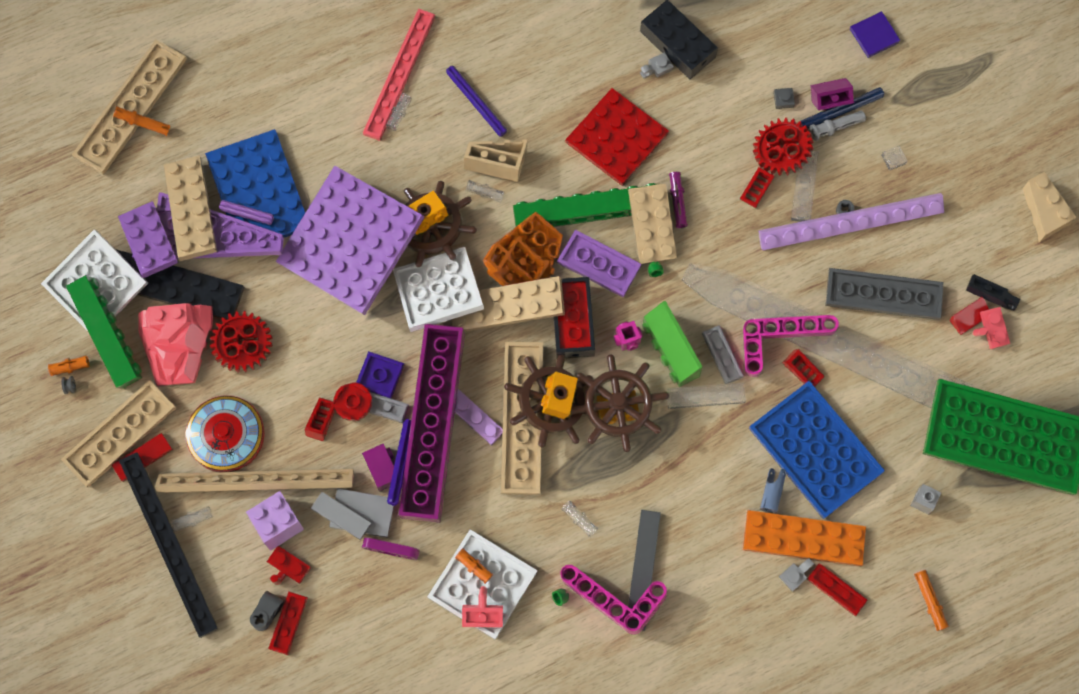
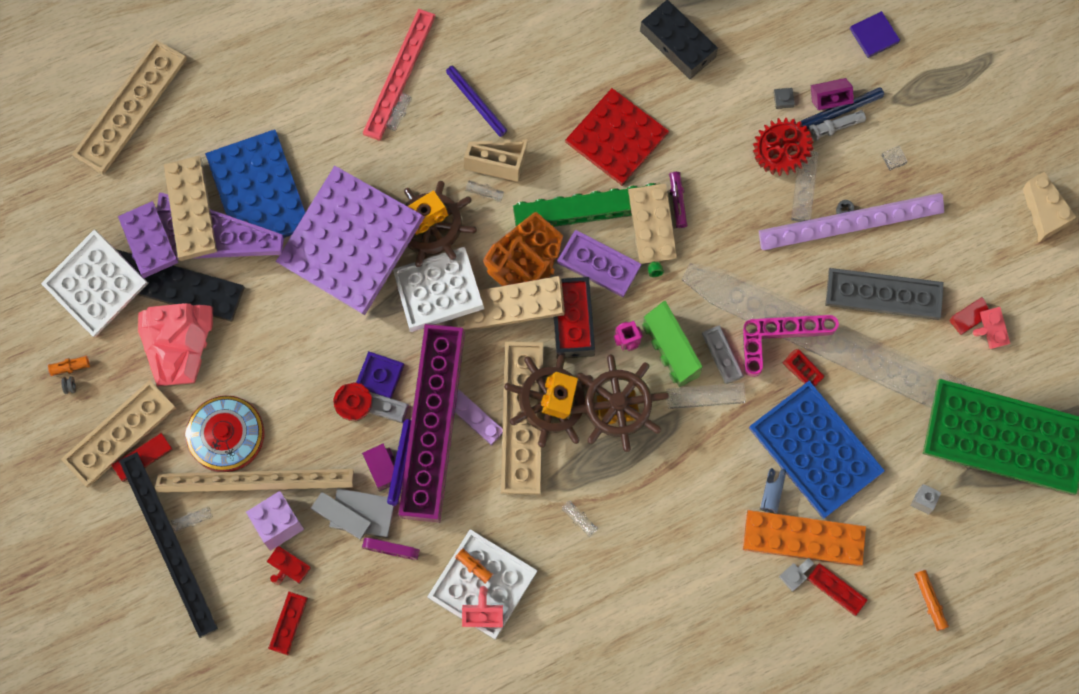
(104, 331): green brick -> none
(137, 119): orange pin -> none
(239, 325): red gear -> none
(246, 212): medium lavender axle -> none
(268, 608): dark grey piece -> none
(317, 430): red slope -> none
(560, 596): green hinge -> none
(612, 602): dark pink beam -> none
(644, 559): dark grey tile -> none
(657, 65): light grey plate -> none
(764, 174): red slope -> none
(992, 292): black hinge -> none

